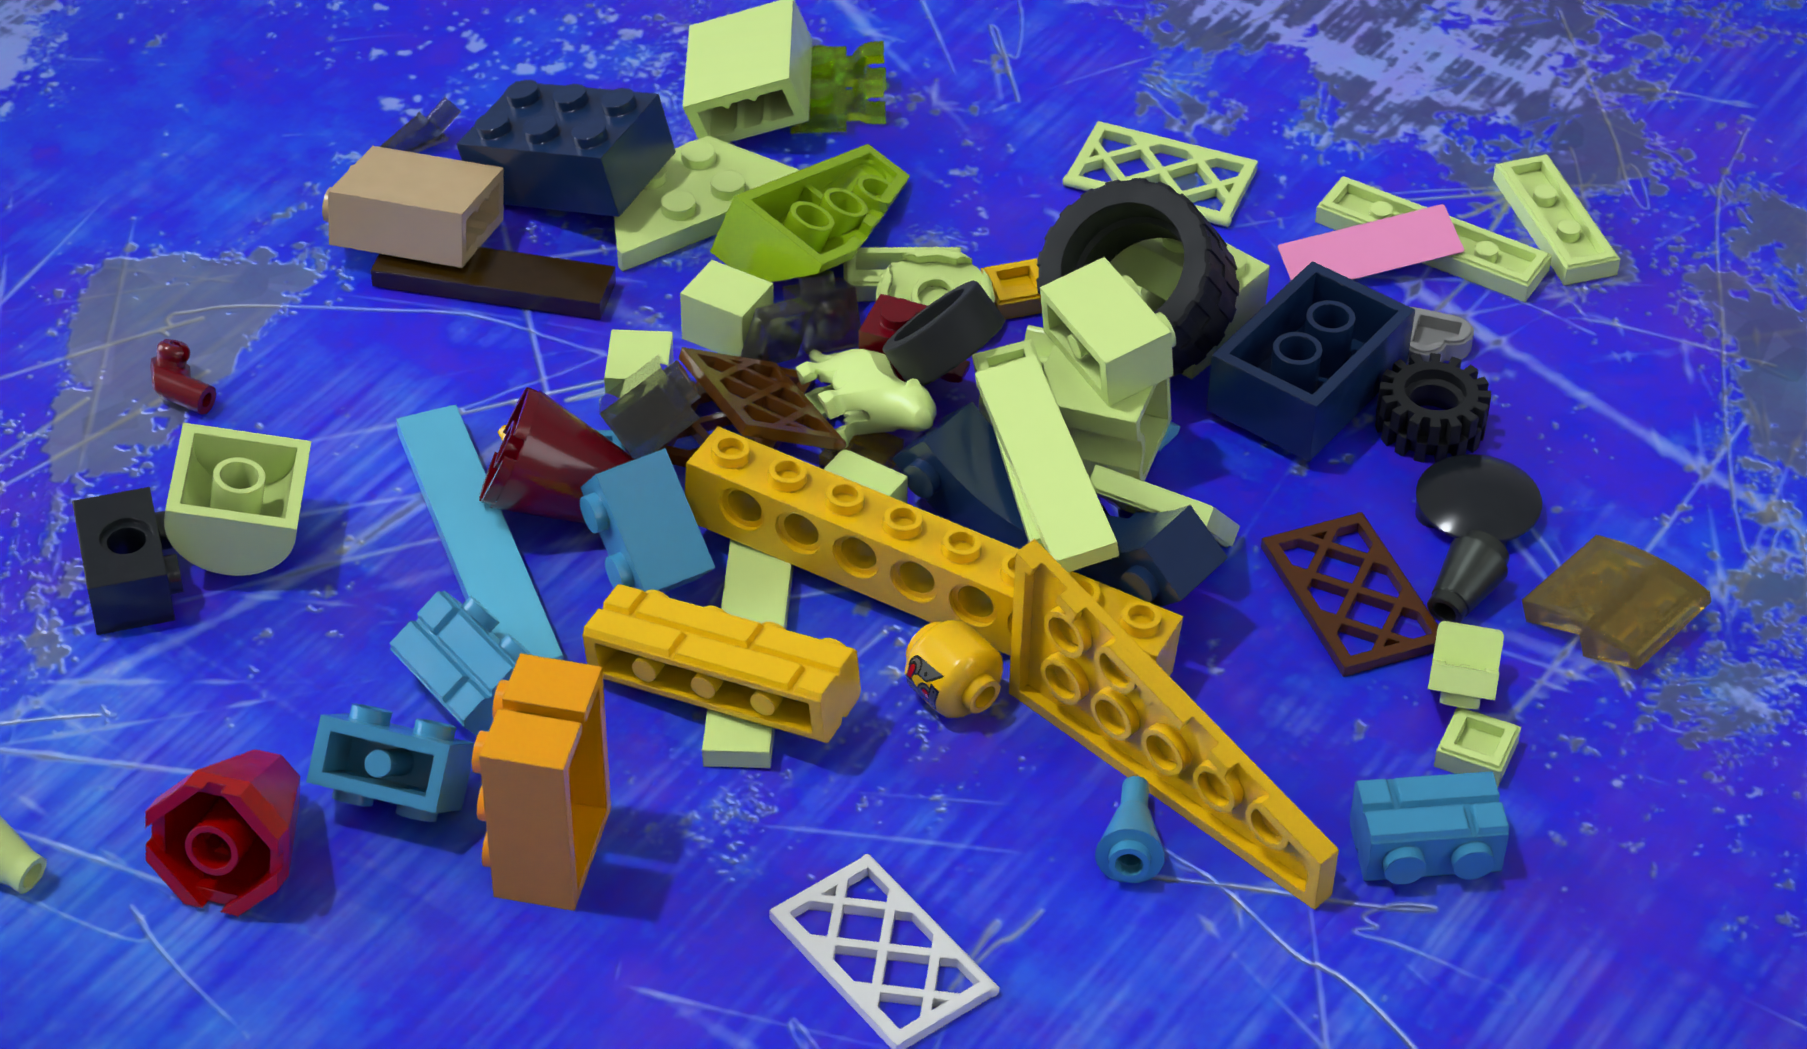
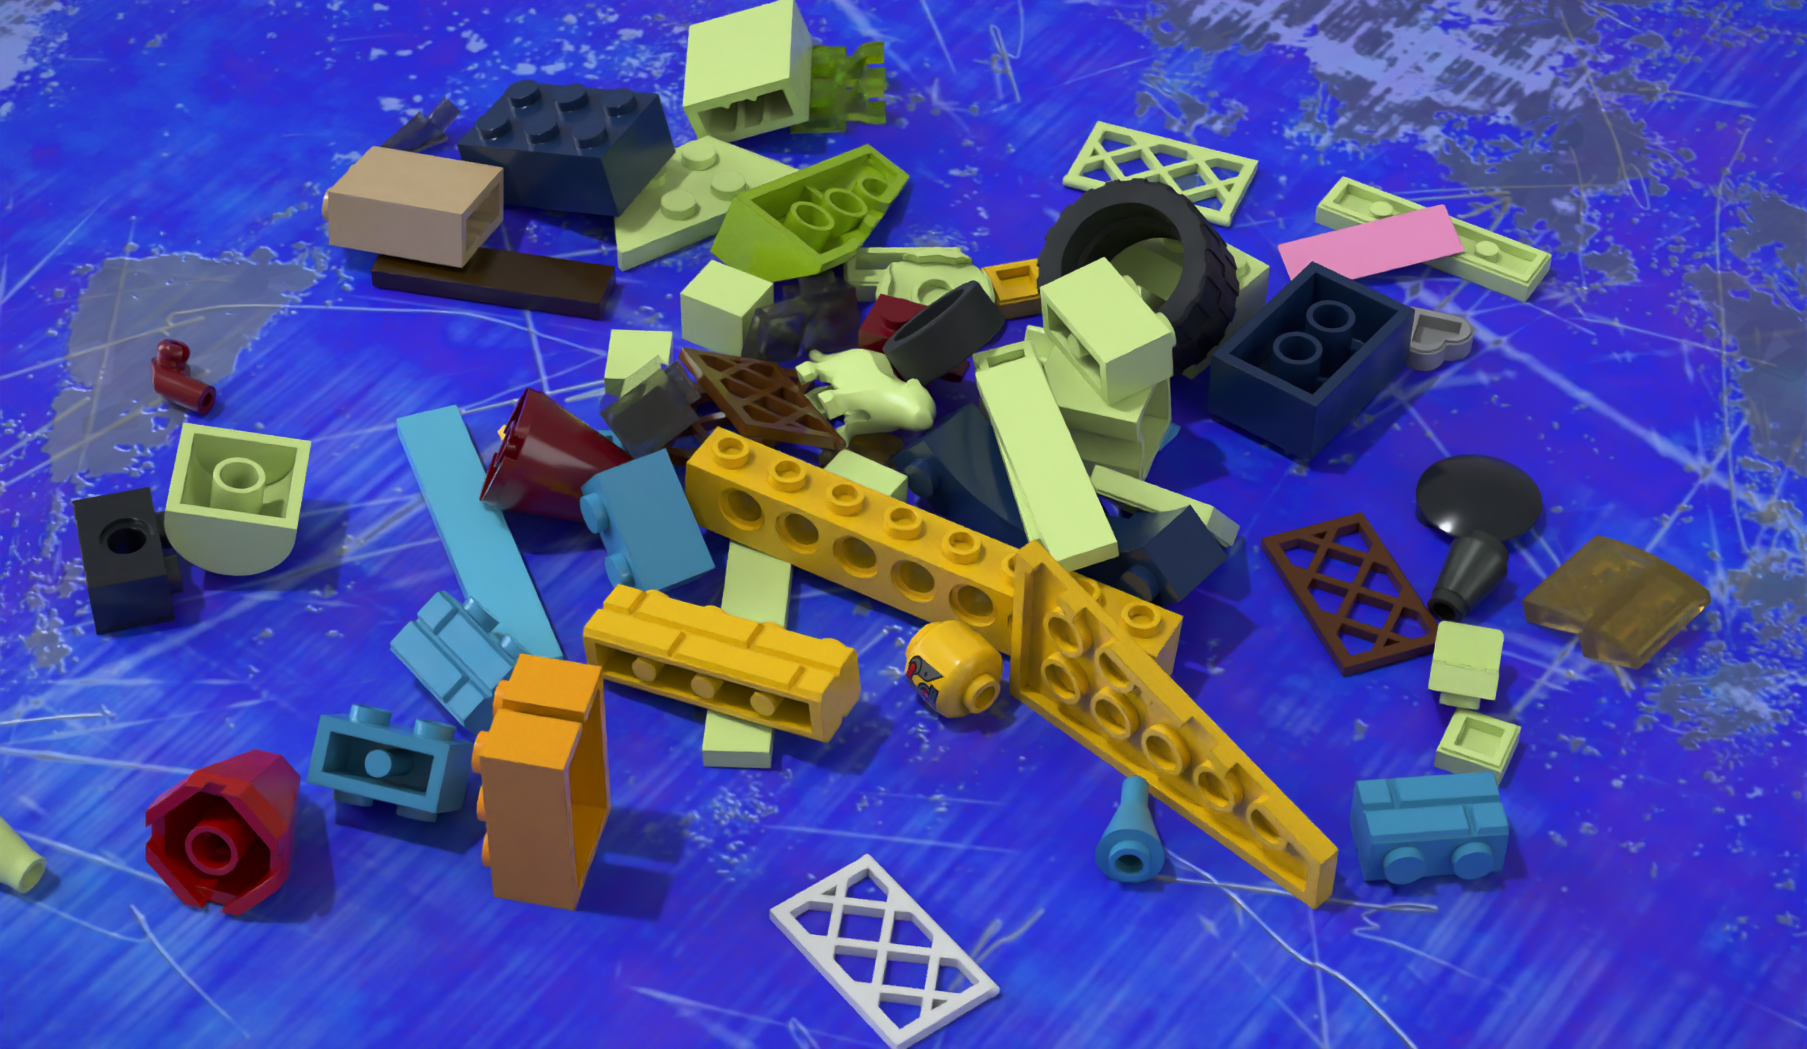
(1438, 385): black tyre -> none
(1556, 219): yellowish green tile -> none

